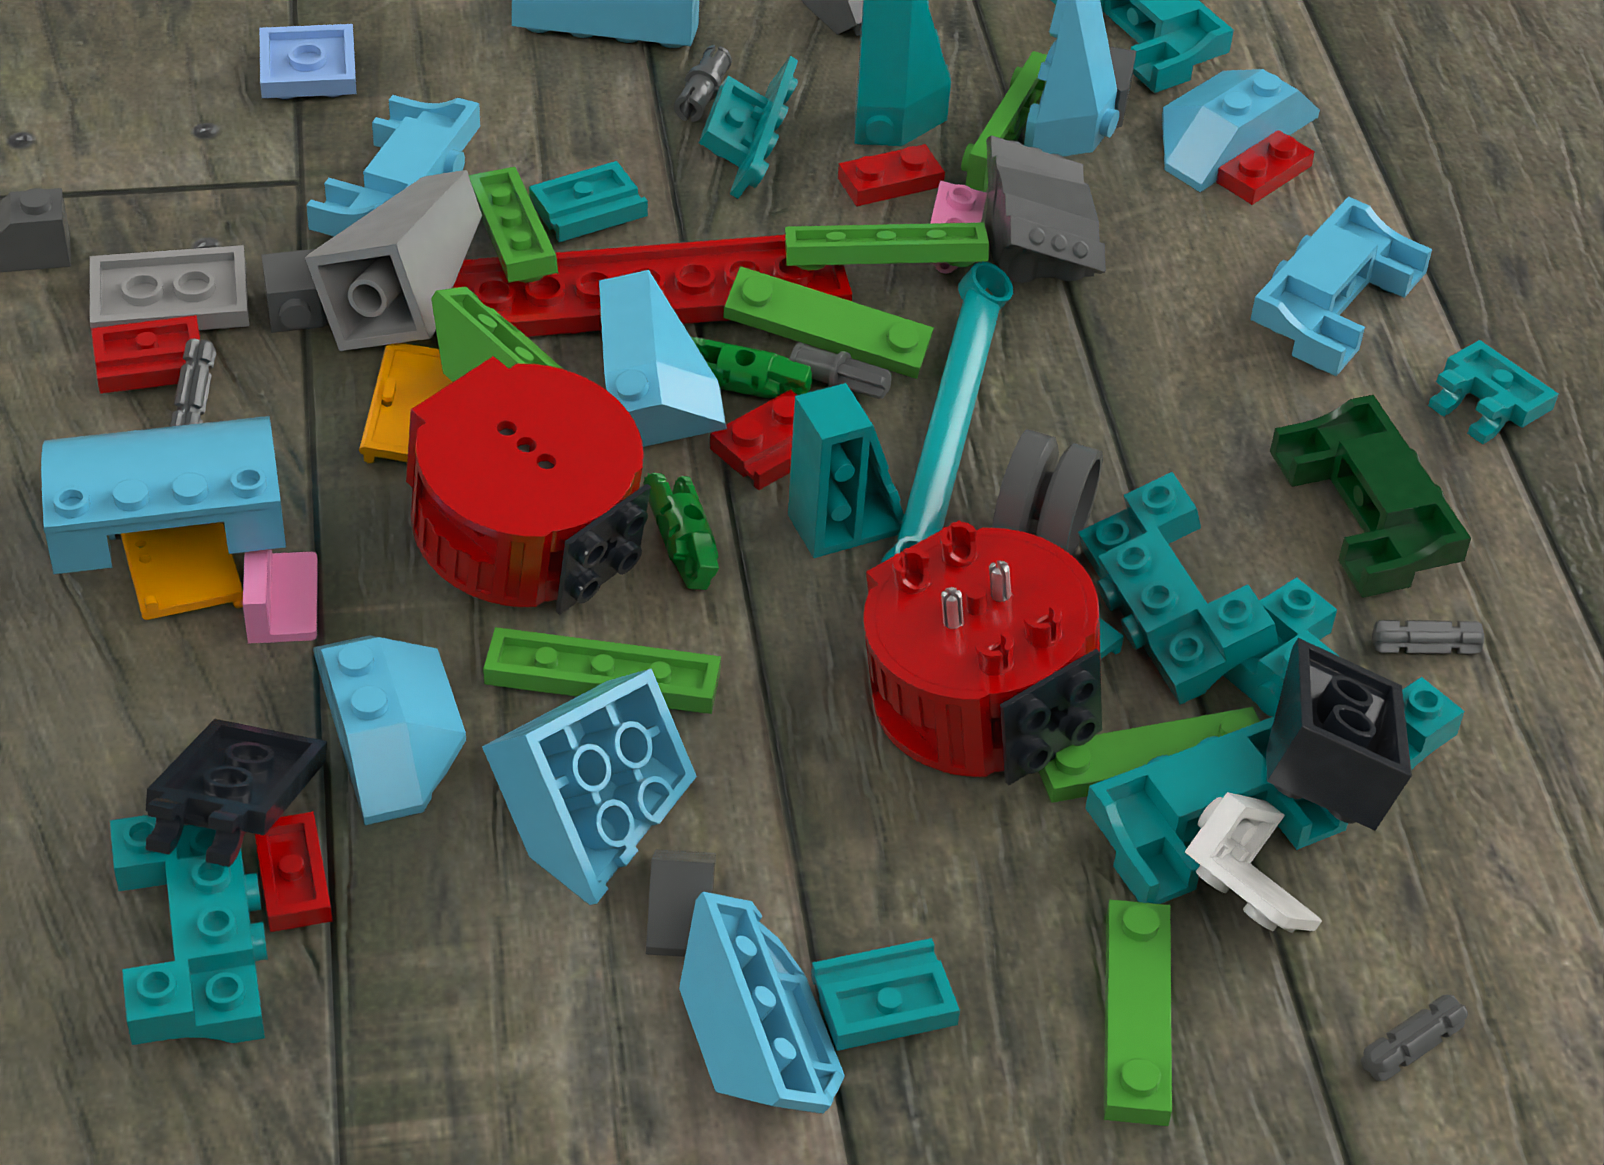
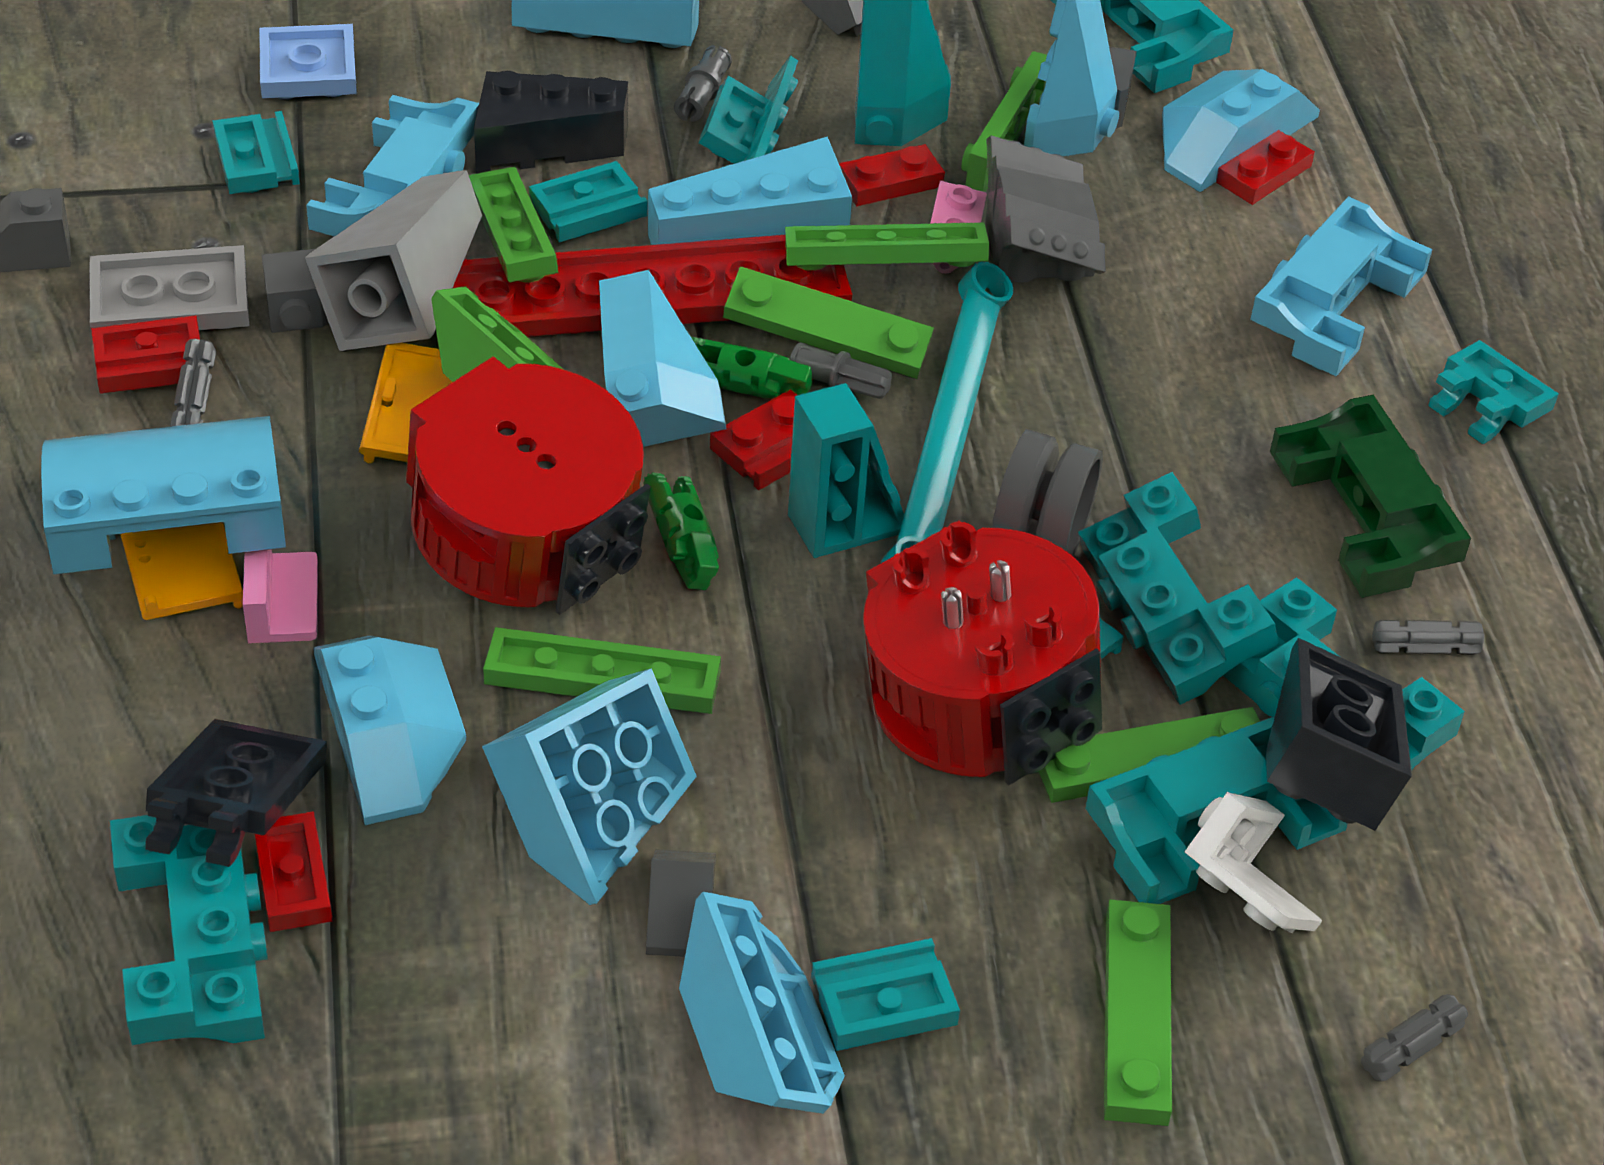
(255, 152): none -> teal plate
(548, 118): none -> black wedge
(753, 197): none -> medium azure wedge

